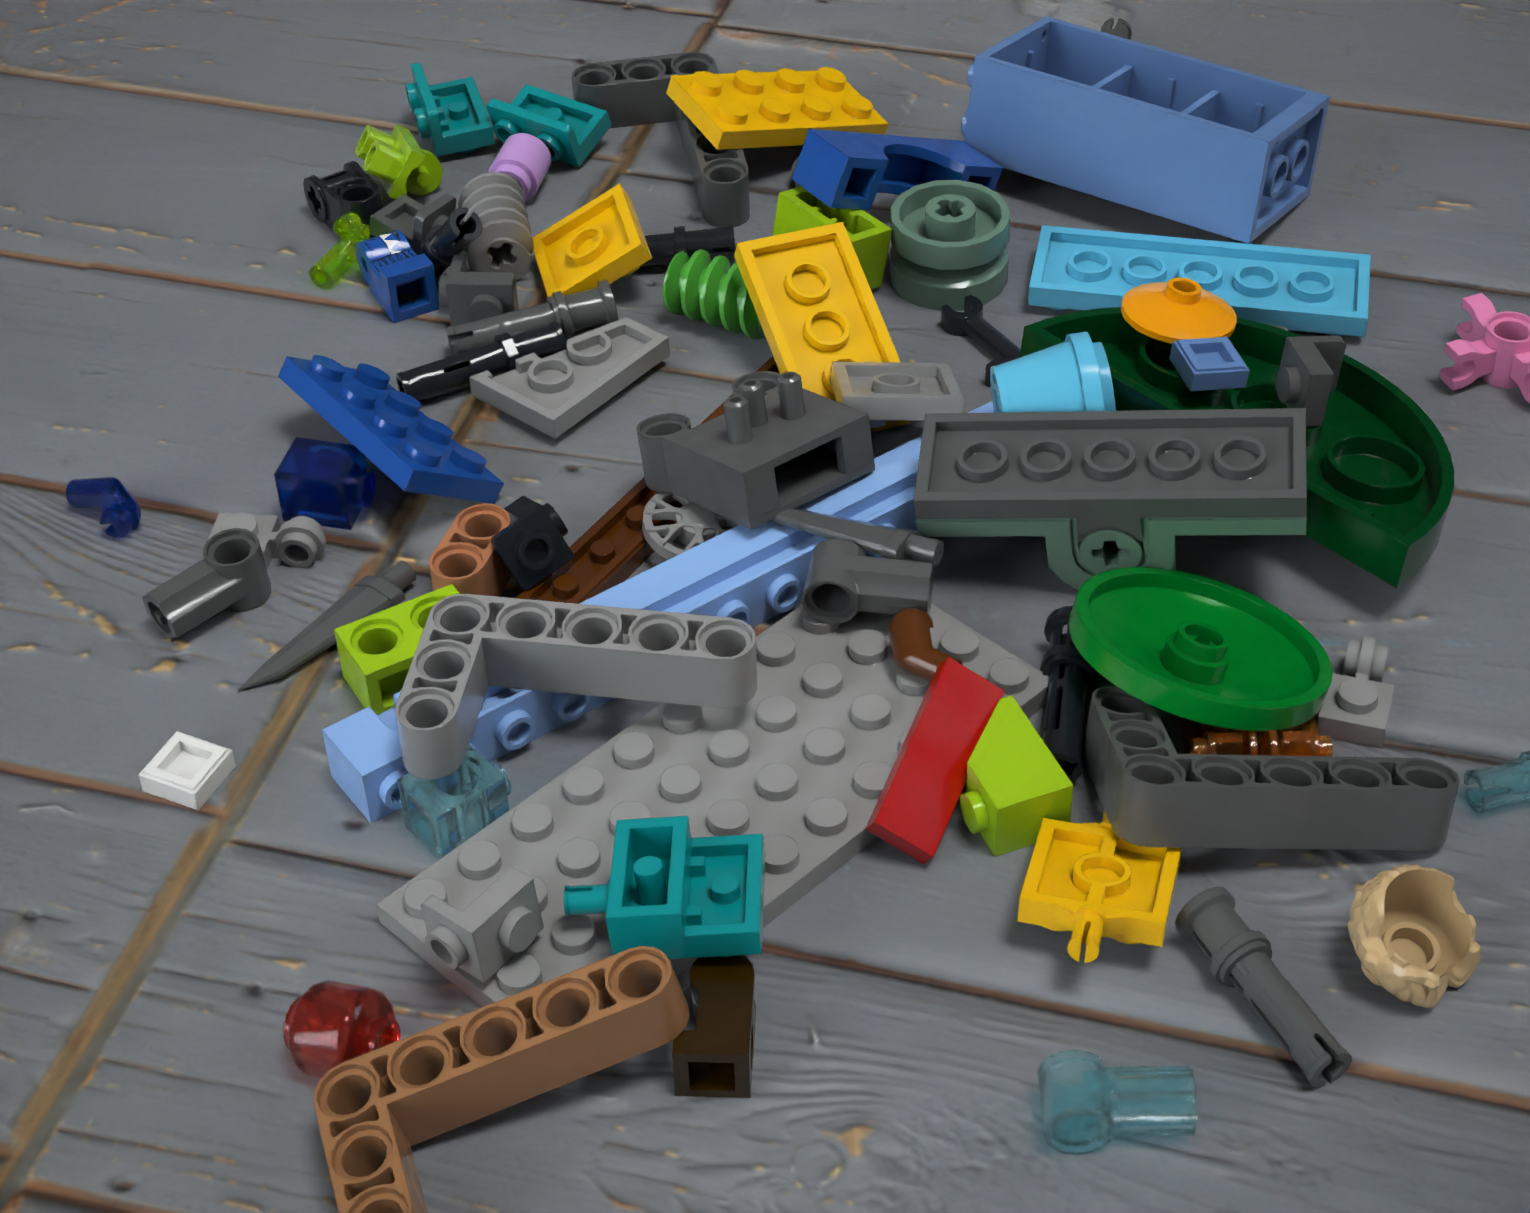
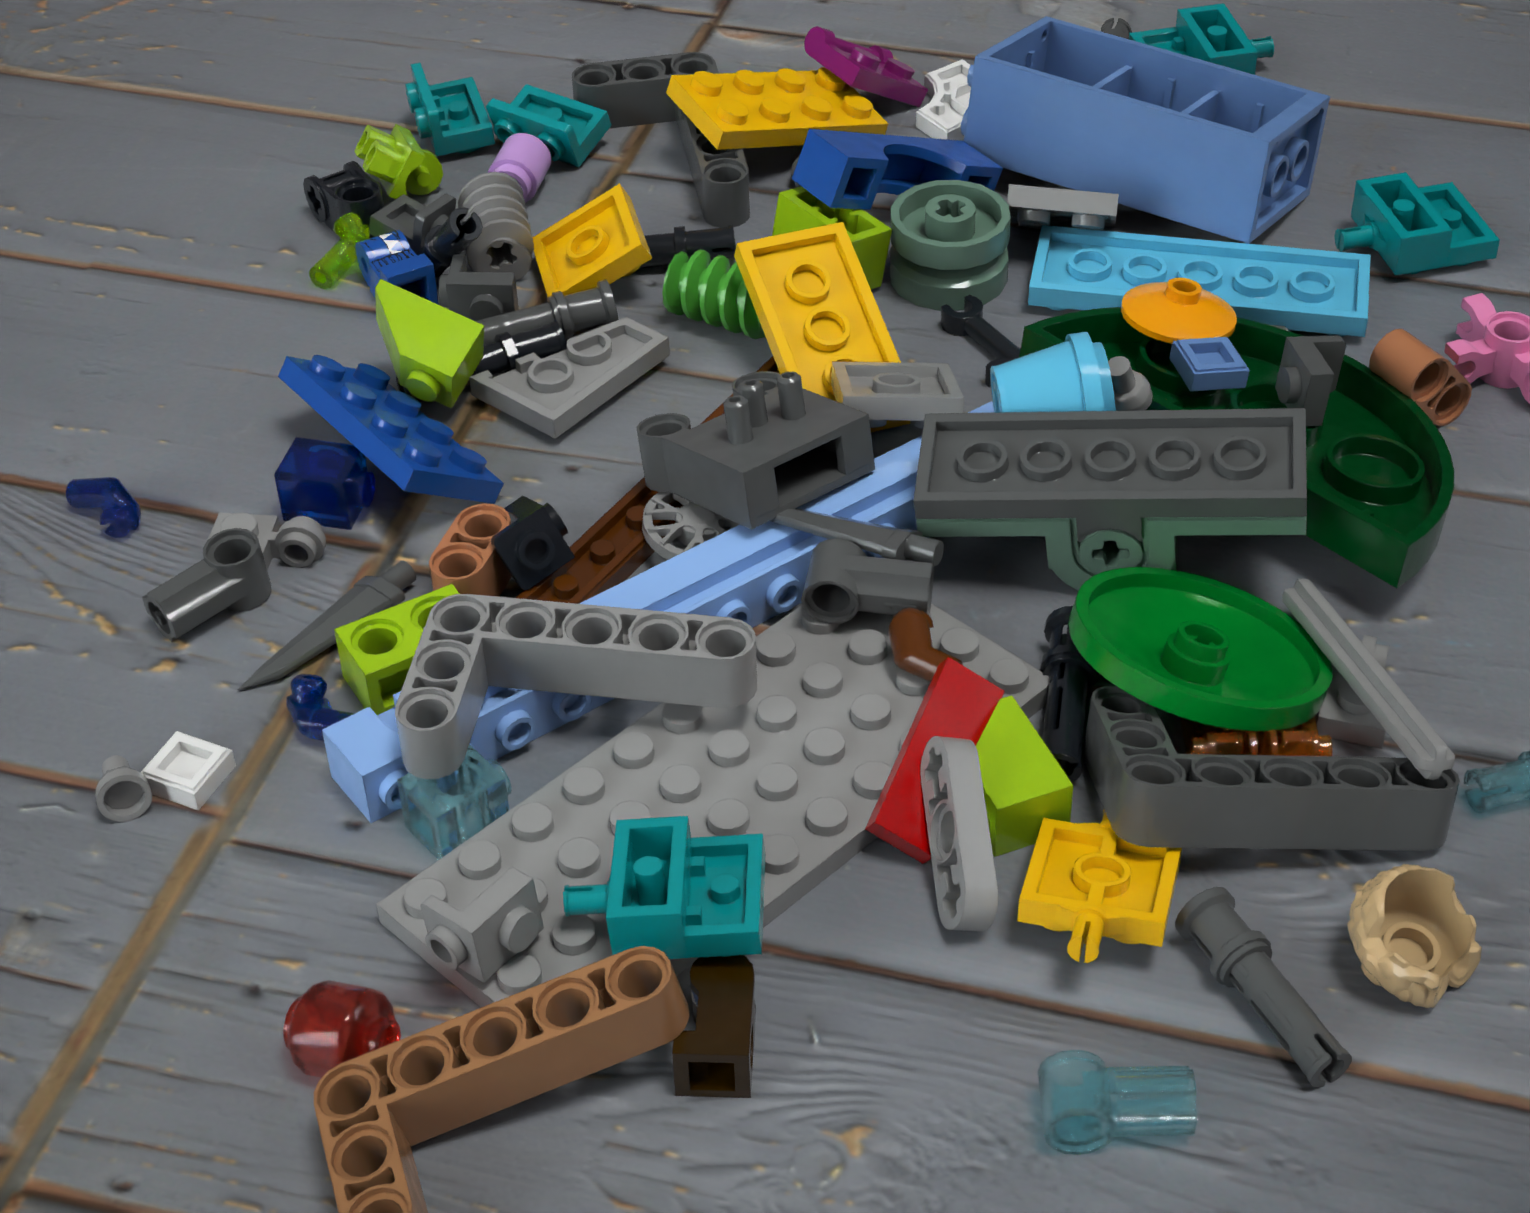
(122, 791): none -> light grey piece
(309, 707): none -> clear blue arm
(428, 344): none -> lime slope
(864, 67): none -> magenta plate
(948, 104): none -> white tile
(958, 834): none -> light grey beam
(1041, 205): none -> light grey plate
(1130, 388): none -> light grey piece
(1211, 36): none -> teal plate
(1369, 680): none -> light grey axle
(1416, 226): none -> teal plate
(1421, 375): none -> nougat beam

